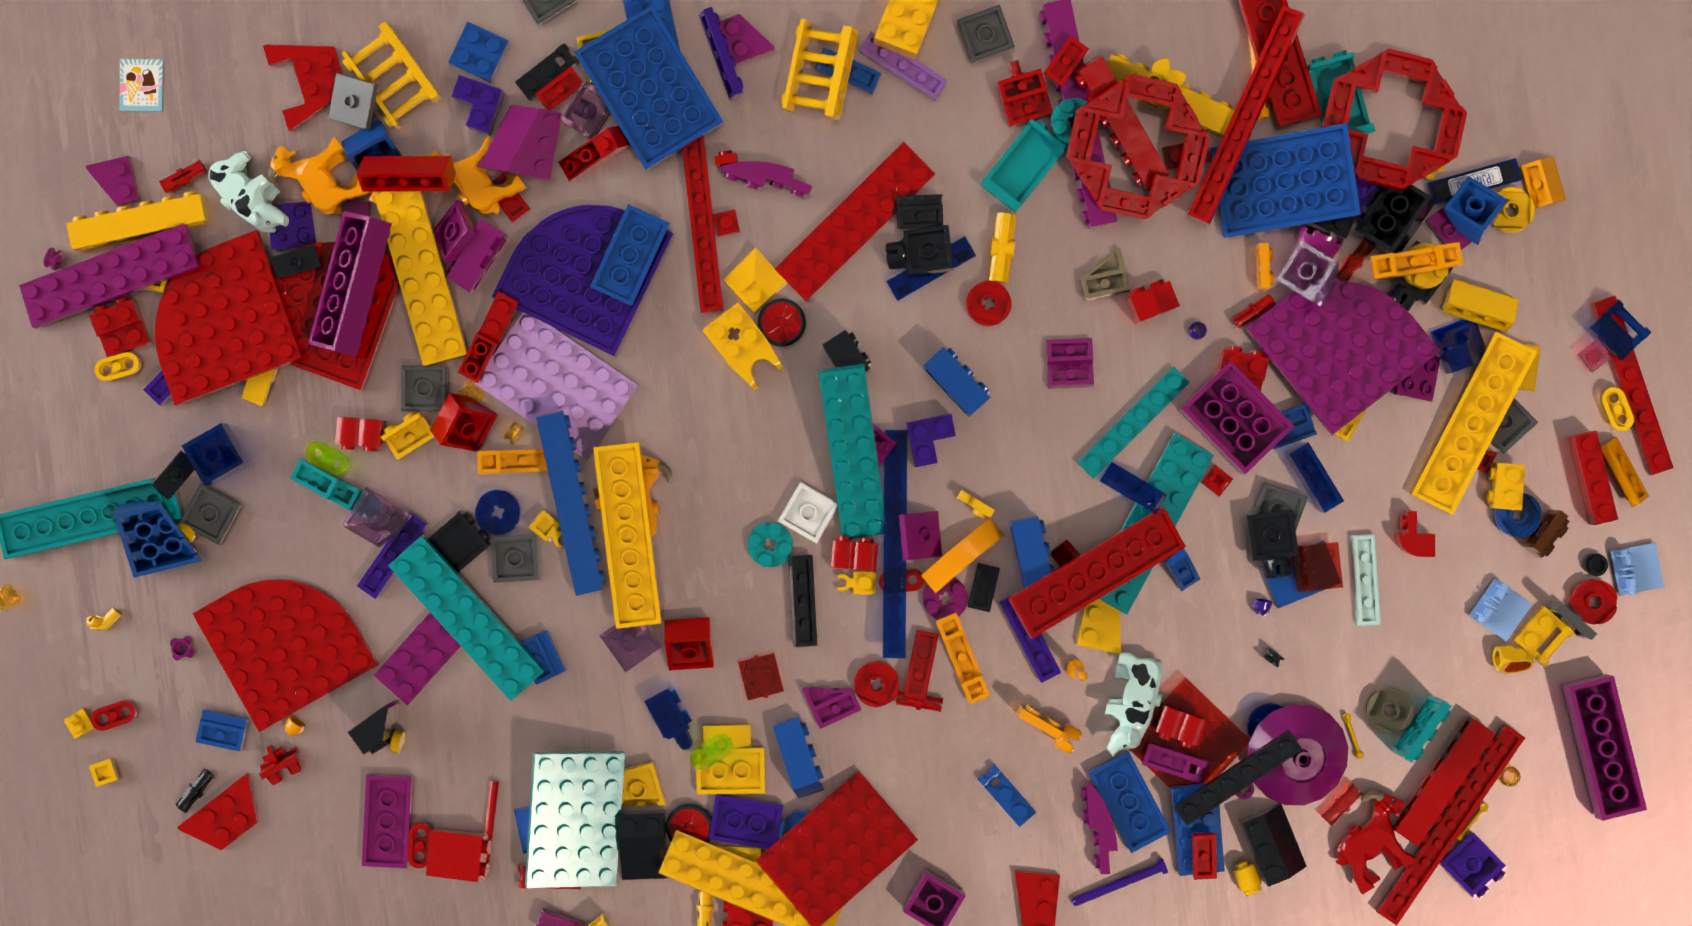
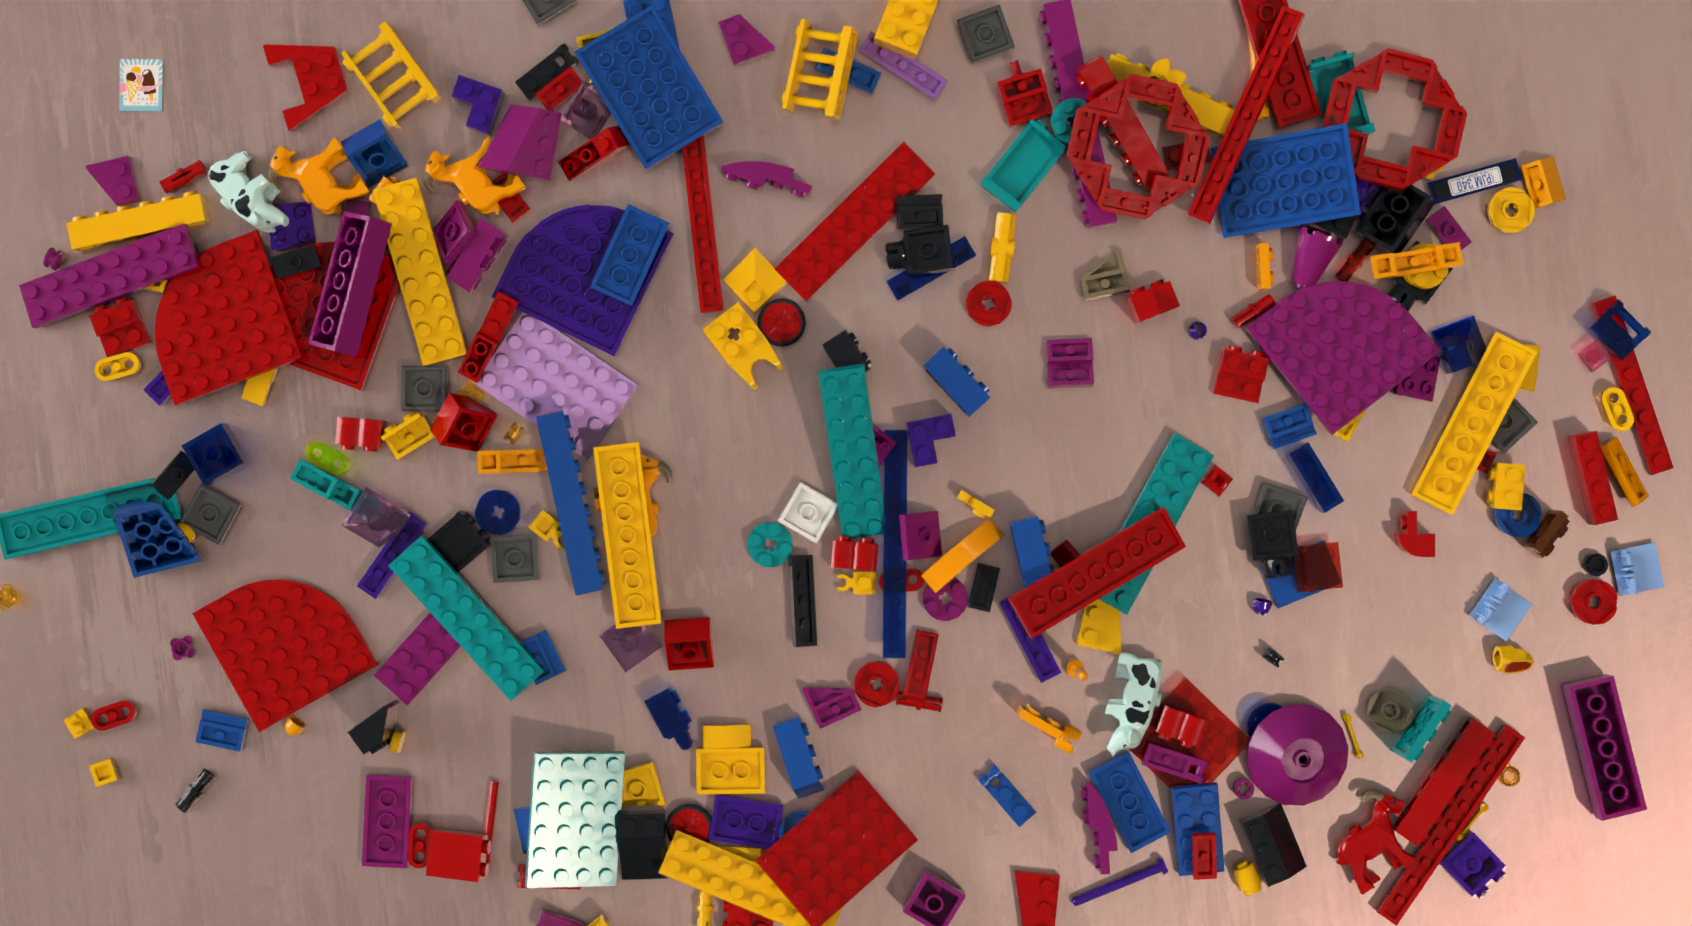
(103, 622): yellow arm -> none
(225, 816): red wing -> none
(277, 760): red hips -> none
(353, 101): plate -> none
(406, 173): red brick -> none
(478, 52): blue plate -> none
(711, 751): clear neon green plate -> none
(718, 45): dark purple plate -> none
(725, 157): red plate -> none
(726, 223): red plate -> none
(761, 676): clear red piece -> none
(962, 658): light orange slope -> none
(1066, 61): red plate -> none
(1133, 422): teal plate -> none
(1133, 488): clear blue plate -> none
(1182, 569): blue plate -> none
(1236, 418): magenta slope -> none
(1238, 777): black plate -> none
(1310, 273): clear purple slope -> none
(1342, 804): clear red pin -> none
(1366, 580): light aqua tile -> none
(1474, 209): blue slope -> none
(1480, 305): yellow brick -> none
(1538, 630): yellow plate -> none
(1572, 620): dark grey plate -> none

